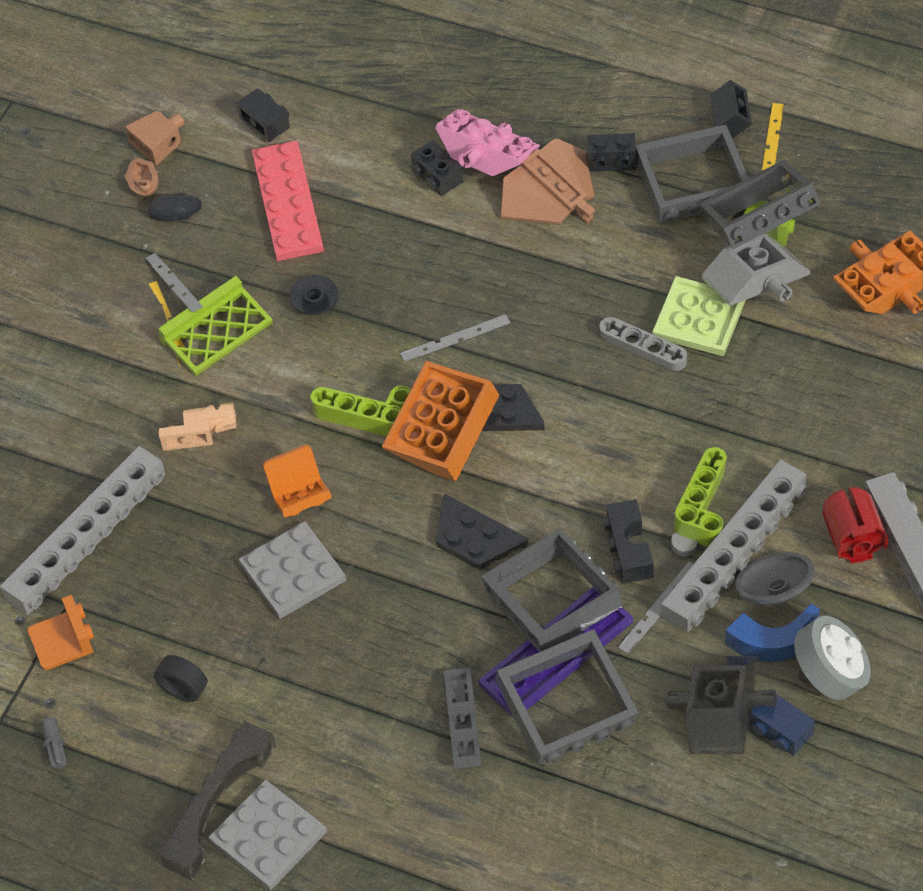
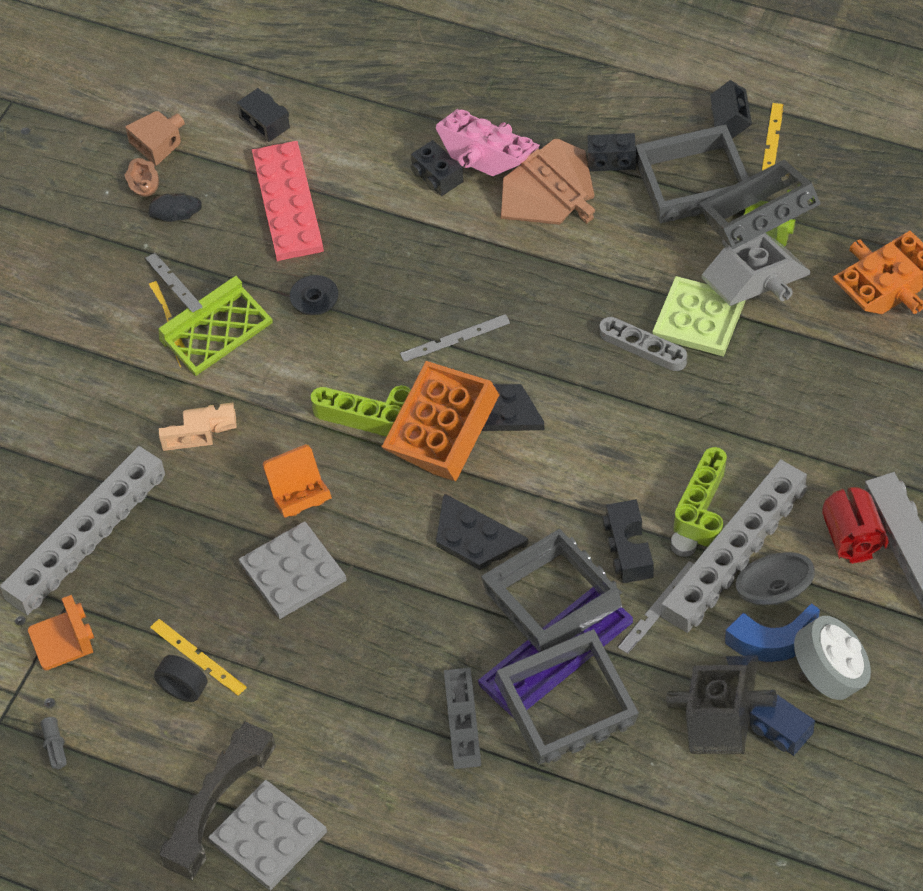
(201, 660): none -> yellow piece

